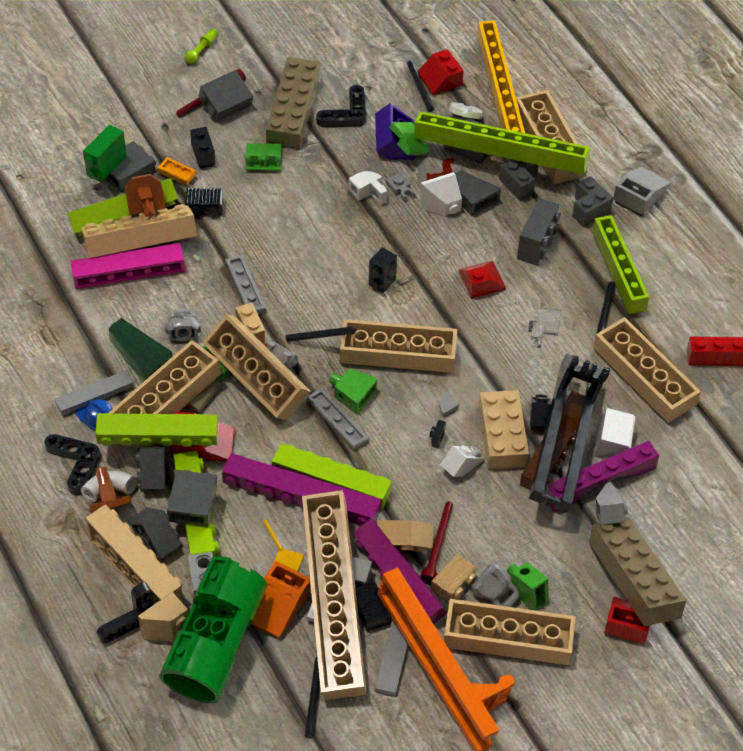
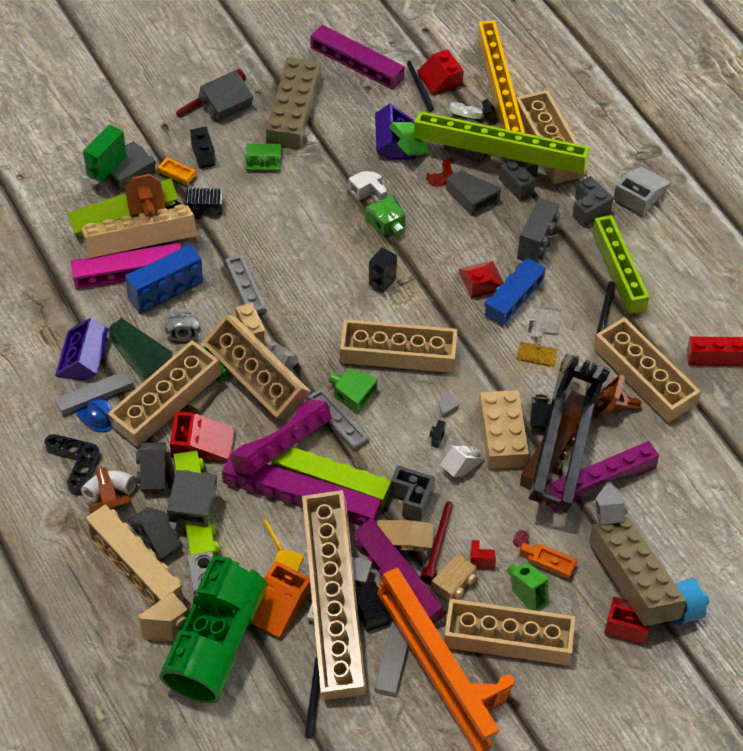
(82, 350): none -> dark purple slope
(142, 600): black beam -> none
(157, 429): lime brick -> none
(164, 279): none -> blue brick
(205, 41): lime pin -> none
(255, 455): none -> magenta arch
(321, 334): black bar -> none
(353, 112): black beam -> none
(357, 57): none -> magenta brick
(386, 216): none -> bright green torso
(401, 185): light grey plate -> none
(415, 489): none -> dark grey brick
(441, 195): white slope -> none
(482, 557): none -> red panel
(489, 111): none -> black plate
(493, 585): light grey piece -> none
(514, 291): none -> blue brick
(520, 537): none -> clear pink hinge
(537, 354): none -> clear yellow tile
(549, 559): none -> orange hinge
(613, 399): none -> dark orange piece
(614, 432): white slope -> none
(695, 601): none -> dark azure brick

